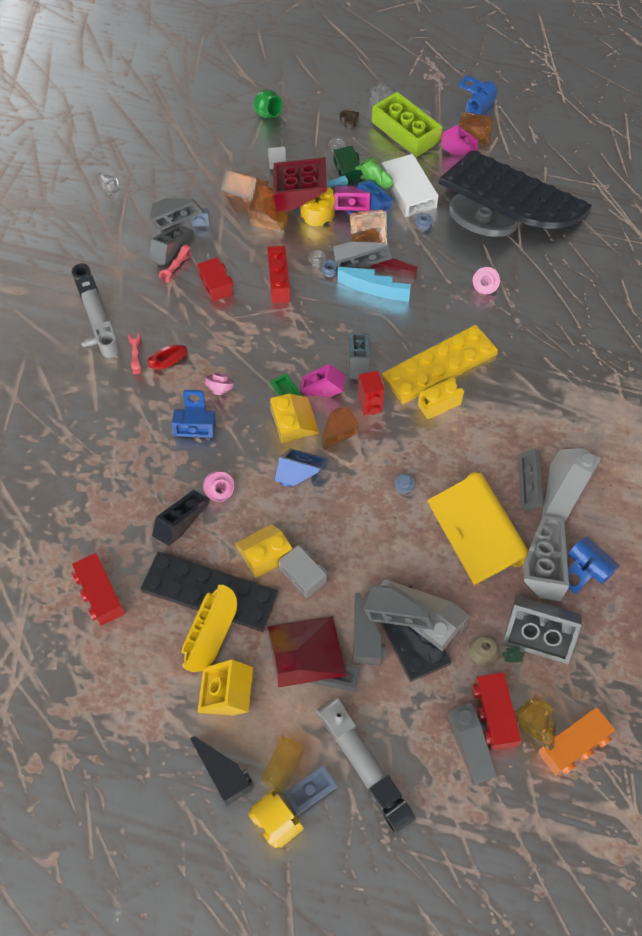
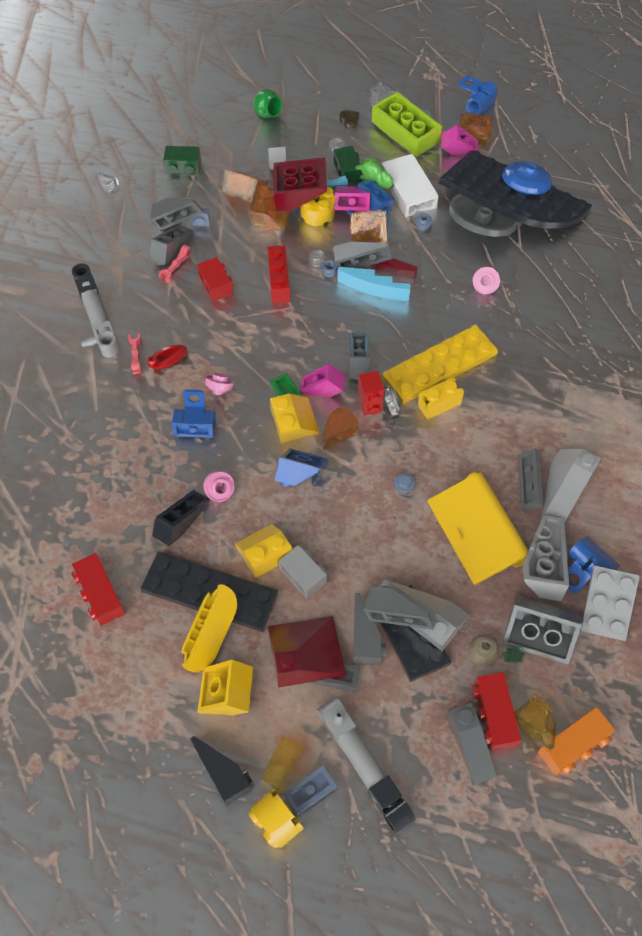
(182, 159): none -> dark green brick
(392, 400): none -> light grey gear
(527, 177): none -> blue hat
(609, 602): none -> light grey plate

